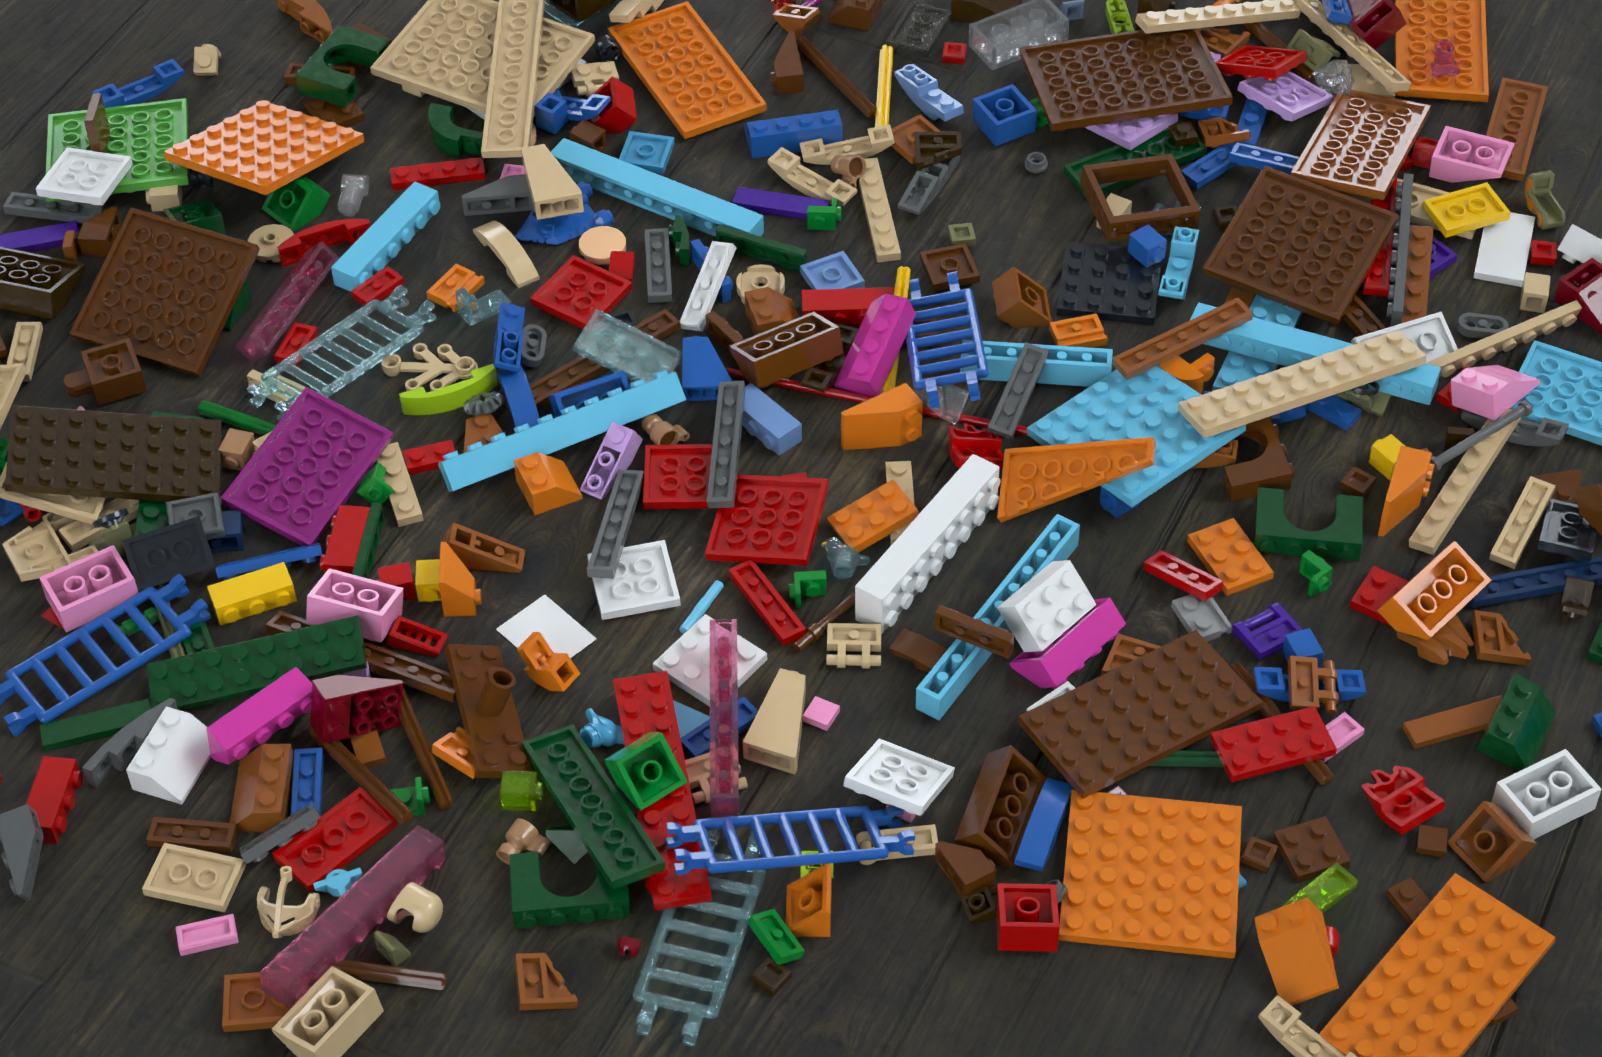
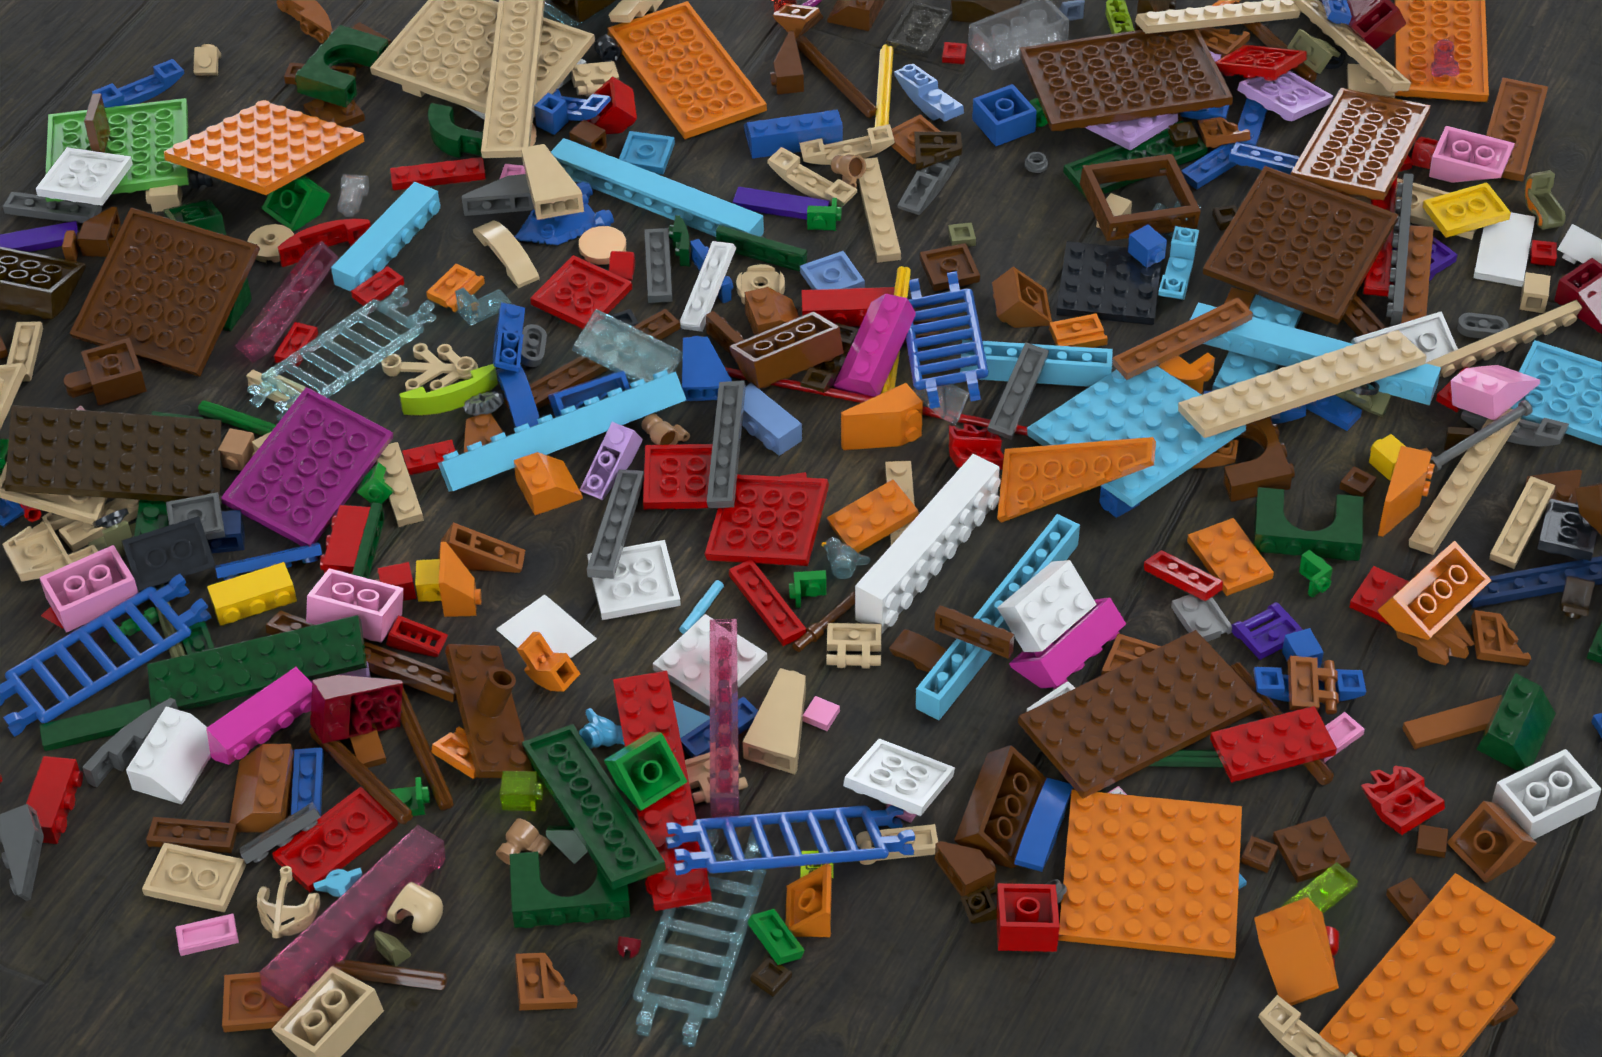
(1335, 77): clear slope -> none

